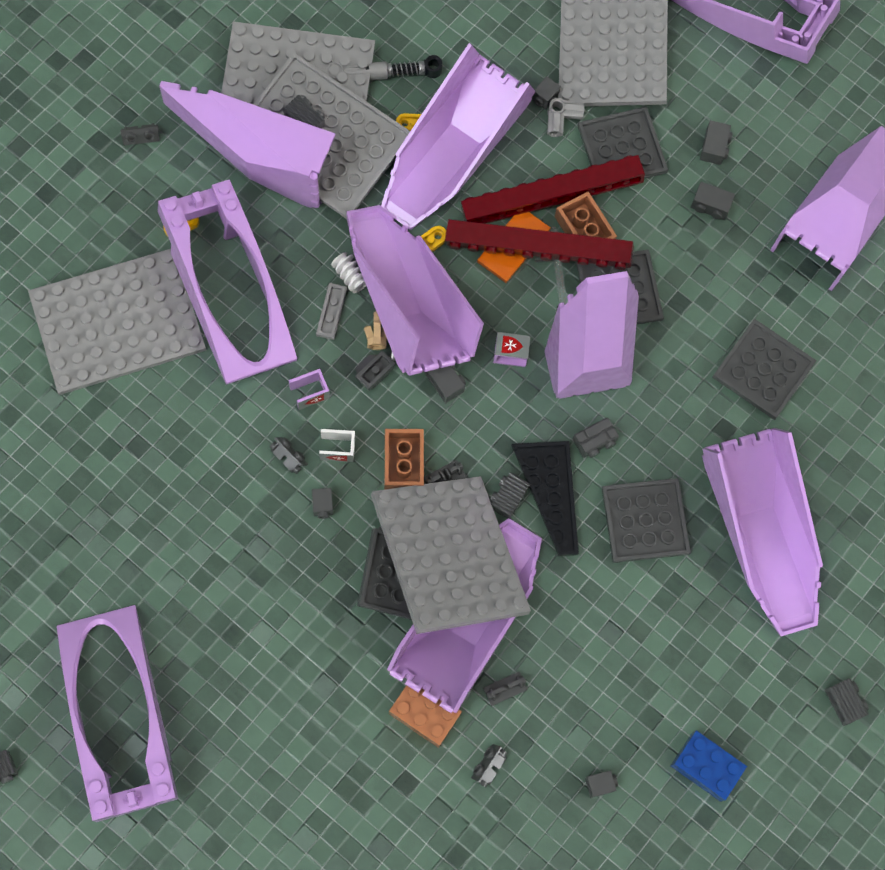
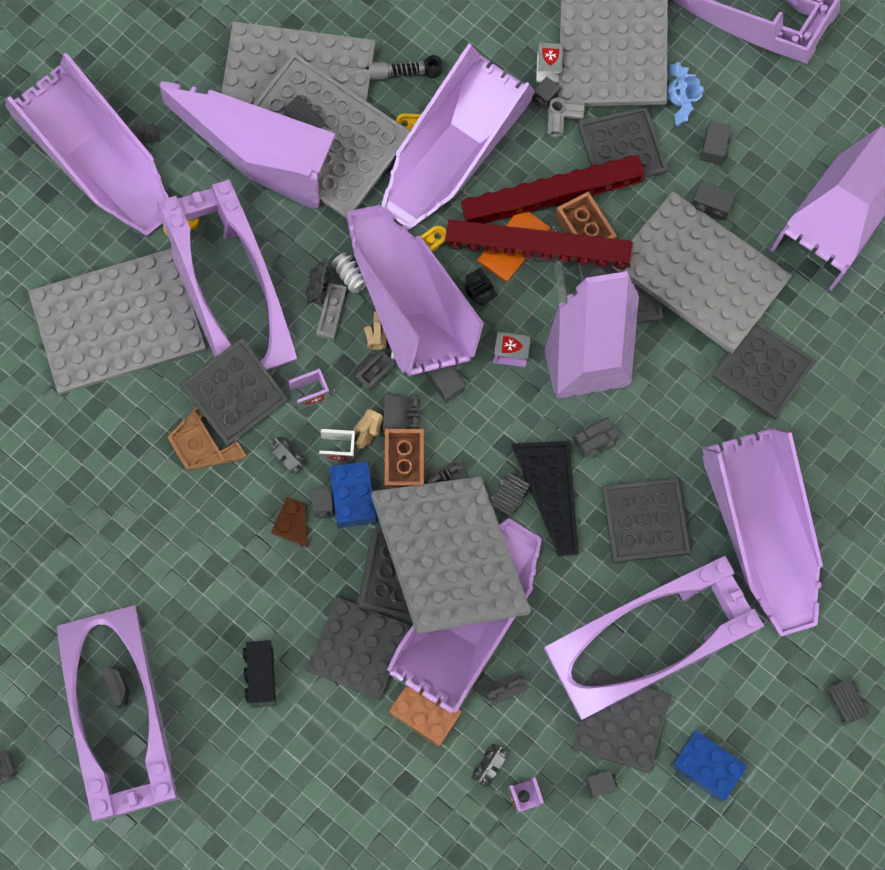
(92, 145): none -> lavender windscreen
(116, 686): none -> dark grey slope
(197, 447): none -> medium nougat wing
(233, 391): none -> dark grey plate
(259, 674): none -> black brick
(292, 523): none -> reddish brown wing
(319, 279): none -> dark grey hinge
(352, 494): none -> blue brick
(357, 648): none -> dark grey plate
(368, 428): none -> tan rock
(401, 412): none -> dark grey hinge
(487, 285): none -> black piece
(534, 792): none -> lavender piece
(549, 61): none -> piece
(626, 730): none -> dark grey plate
(683, 91): none -> light blue helmet
(704, 272): none -> light grey plate
(741, 623): none -> lavender windscreen

